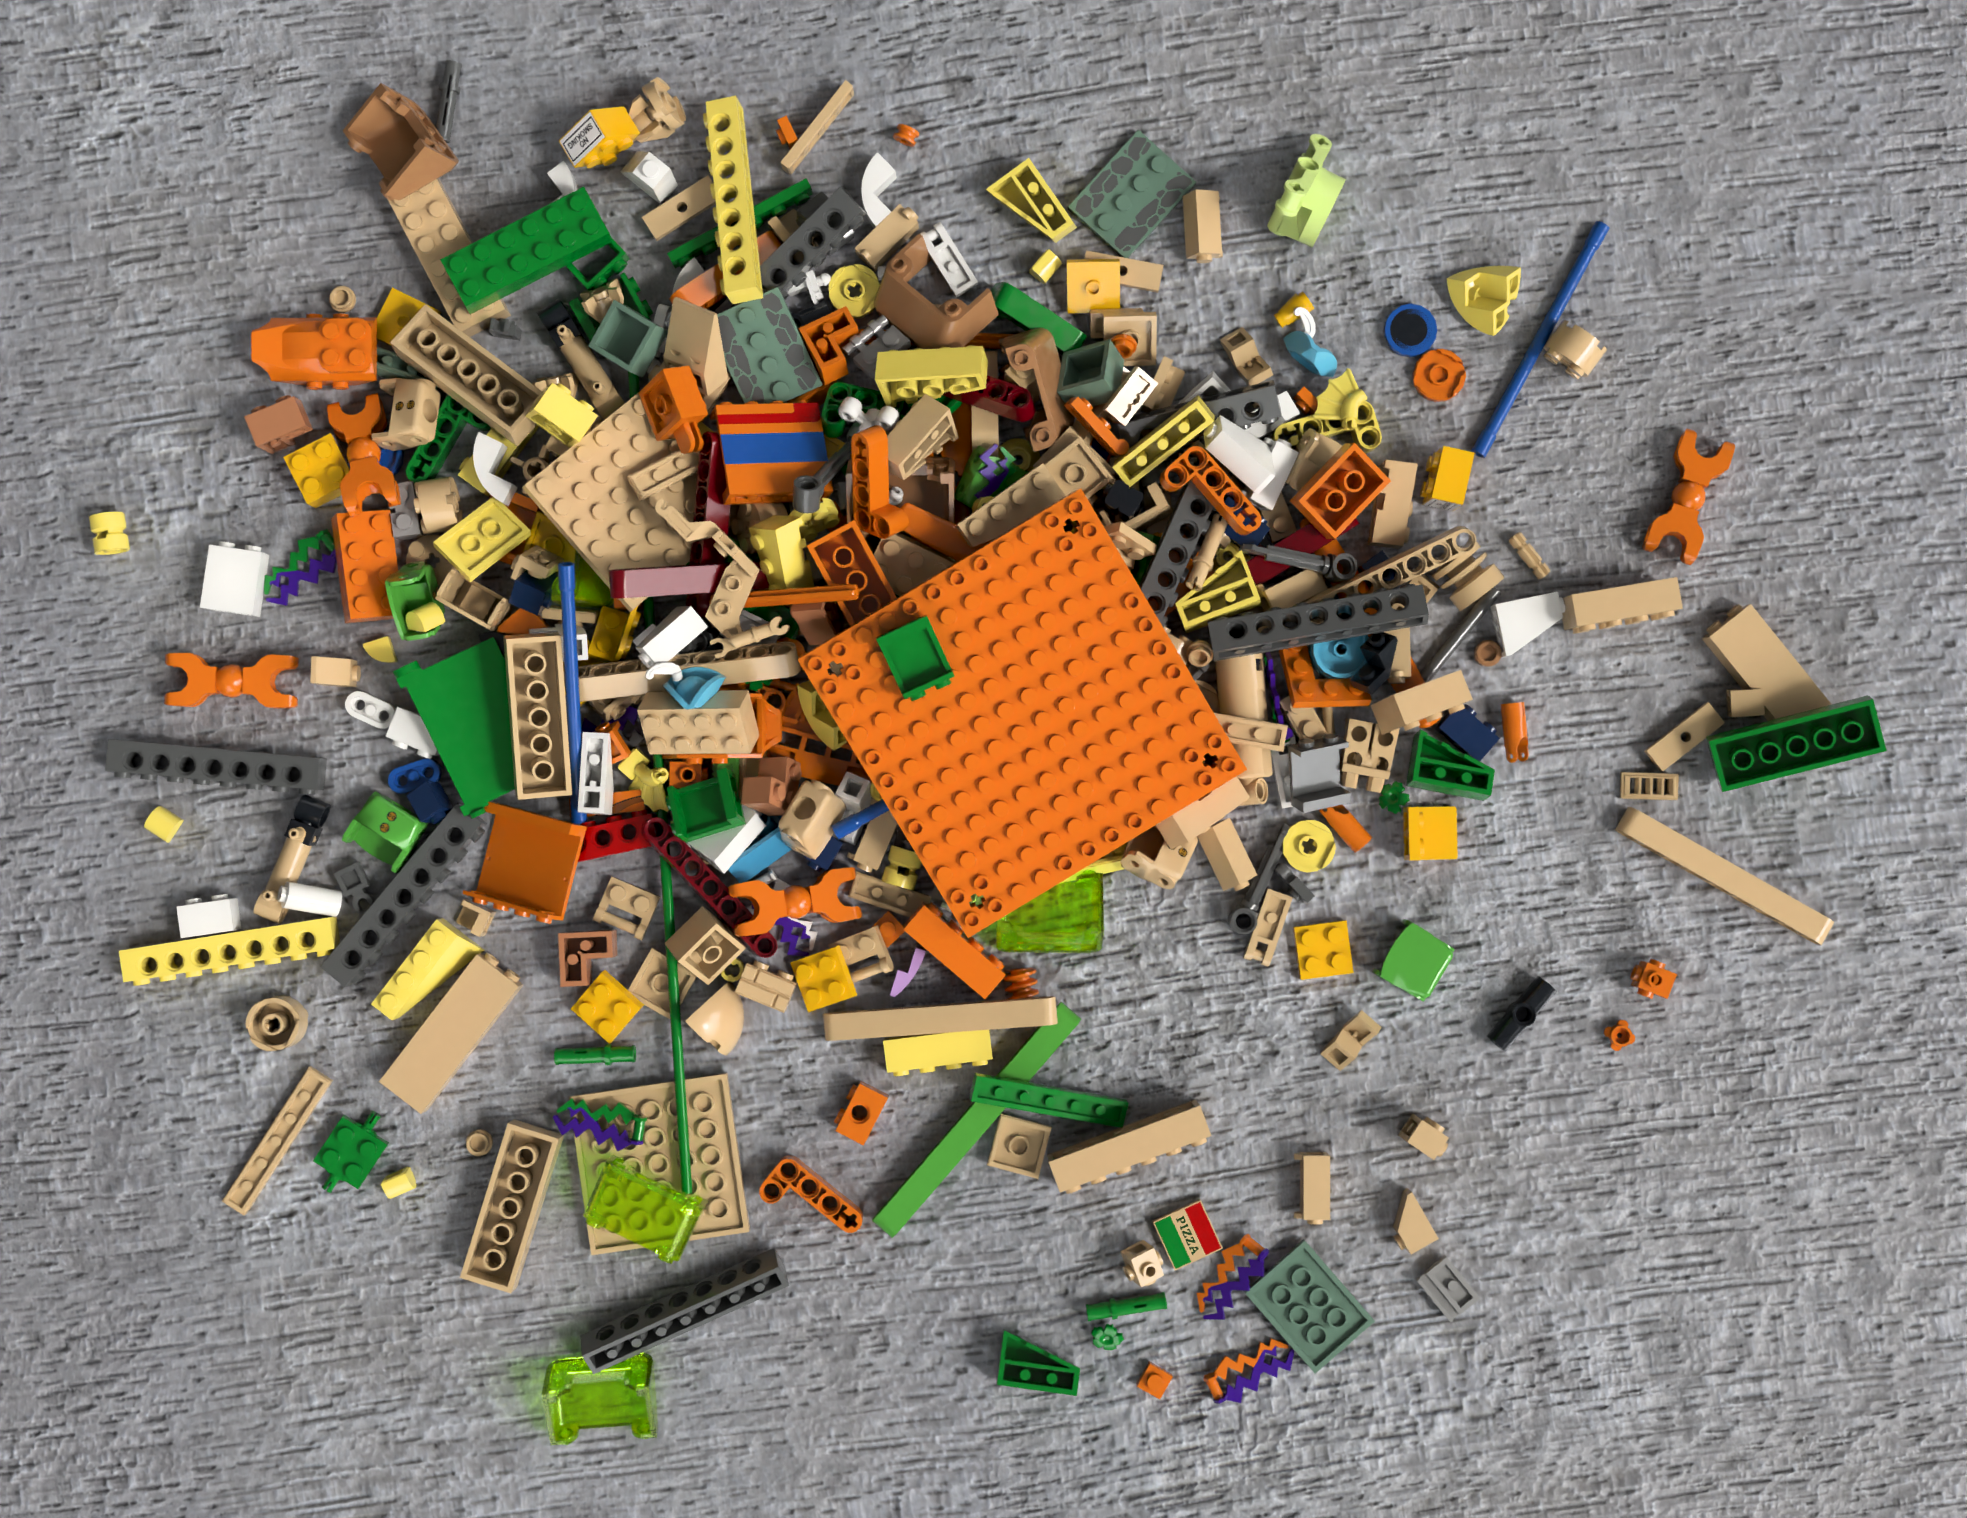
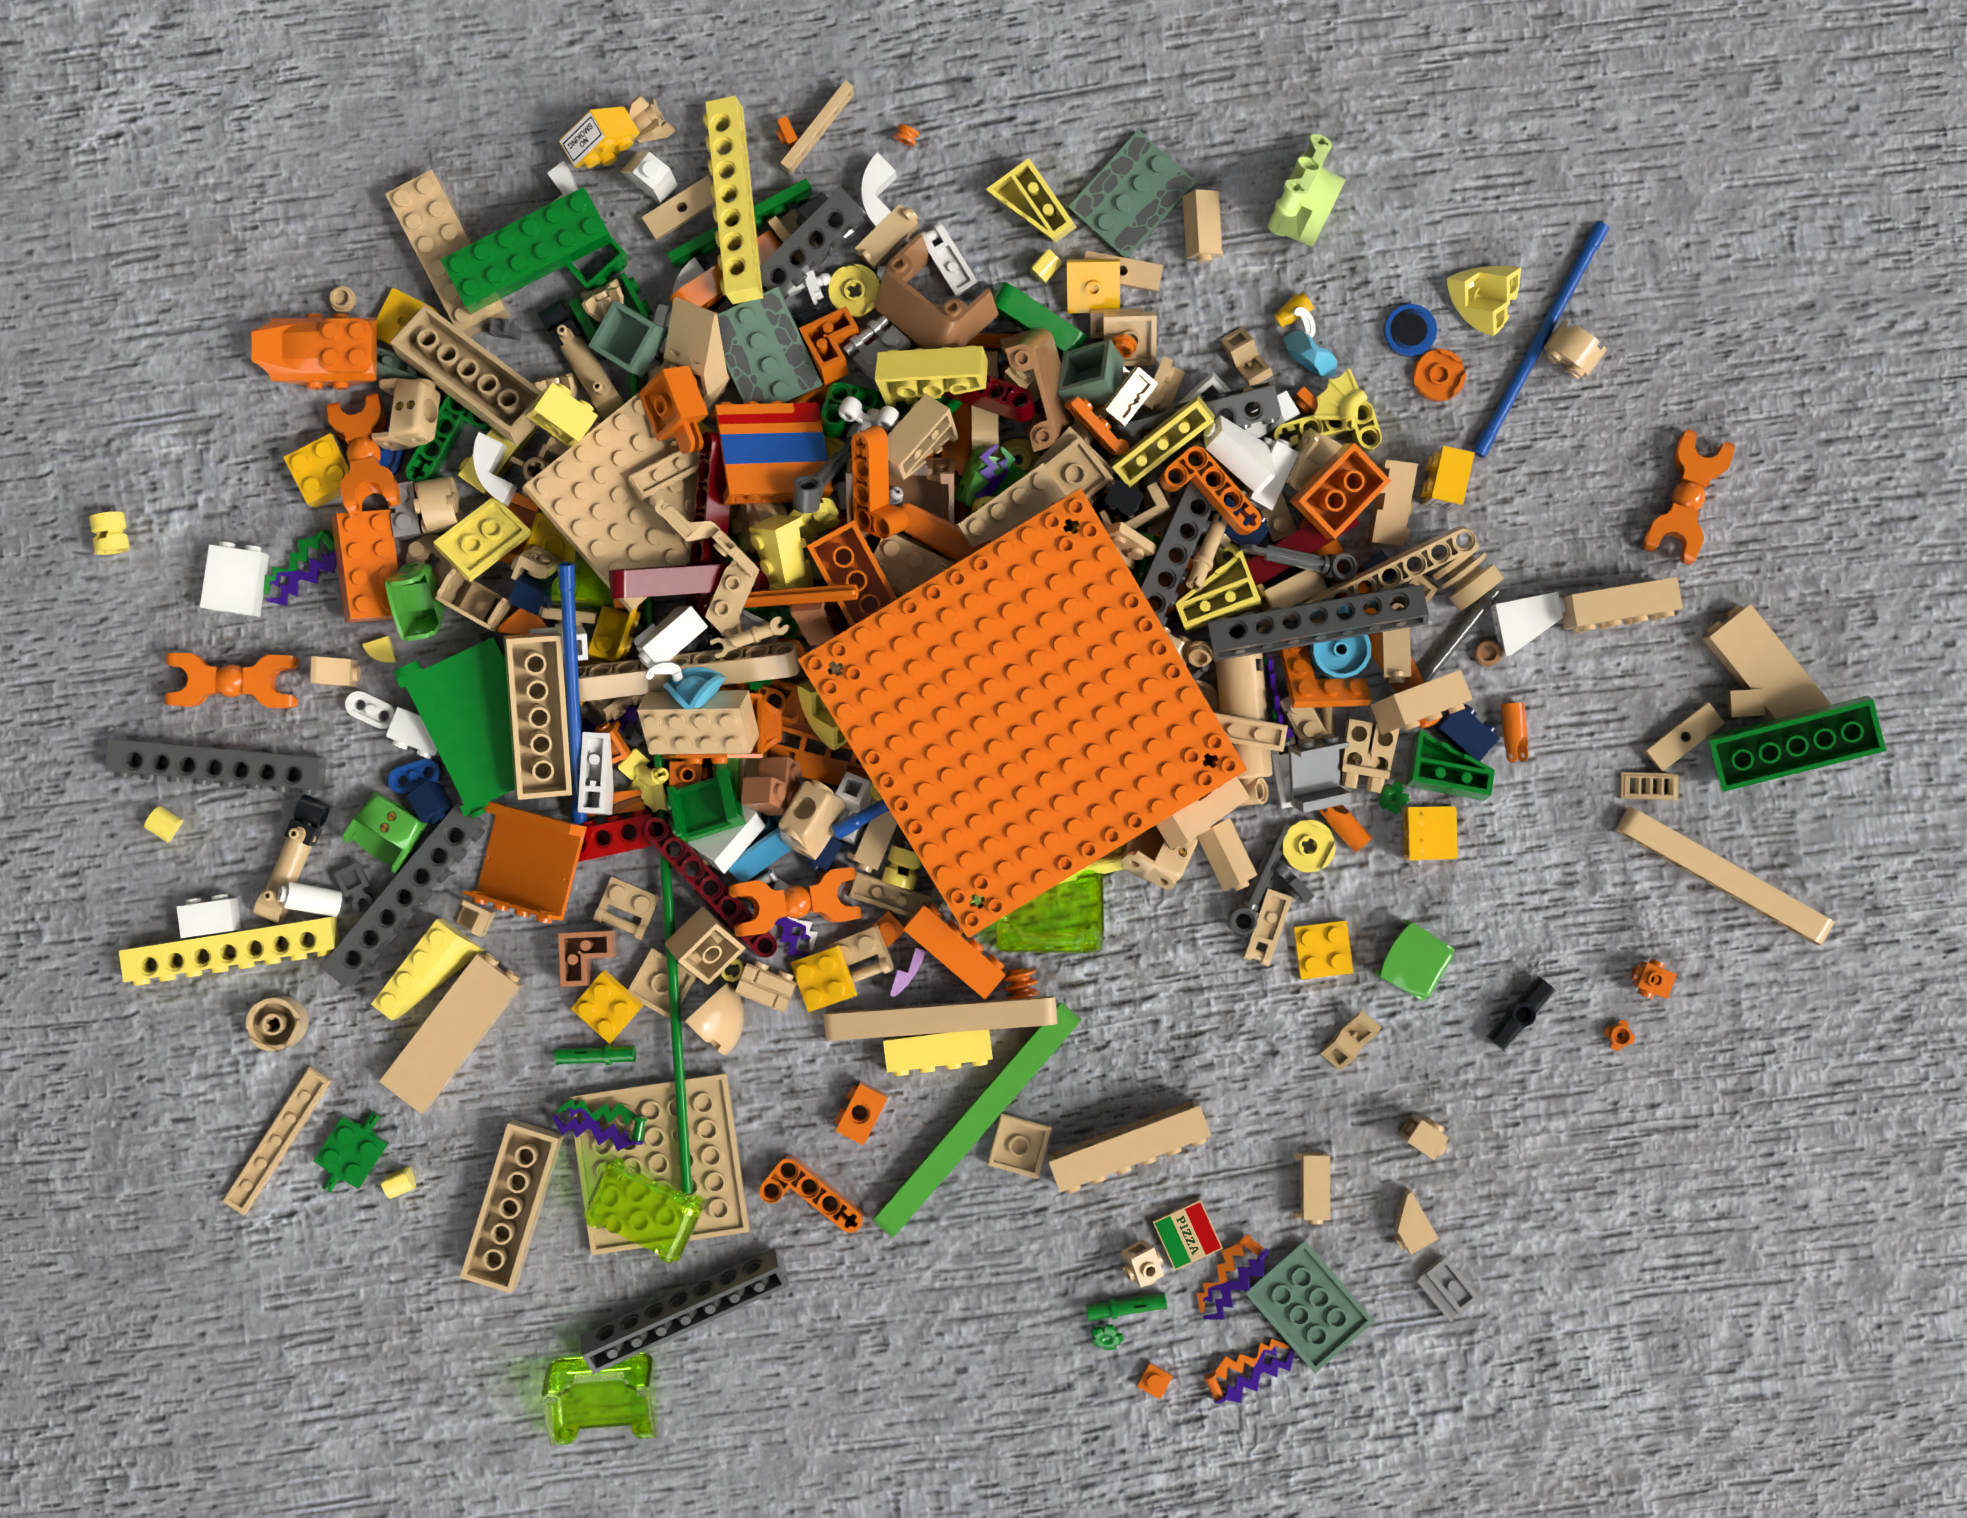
(278, 424): nougat brick -> none
(399, 142): medium nougat windscreen -> none
(425, 617): light yellow brick -> none
(451, 71): dark grey pin -> none
(479, 1142): tan plate -> none
(664, 106): tan plate -> none
(915, 658): green panel -> none
(1034, 1368): green wedge -> none
(1048, 1100): green plate -> none
(1379, 654): black slope -> none
(1529, 555): tan axle -> none

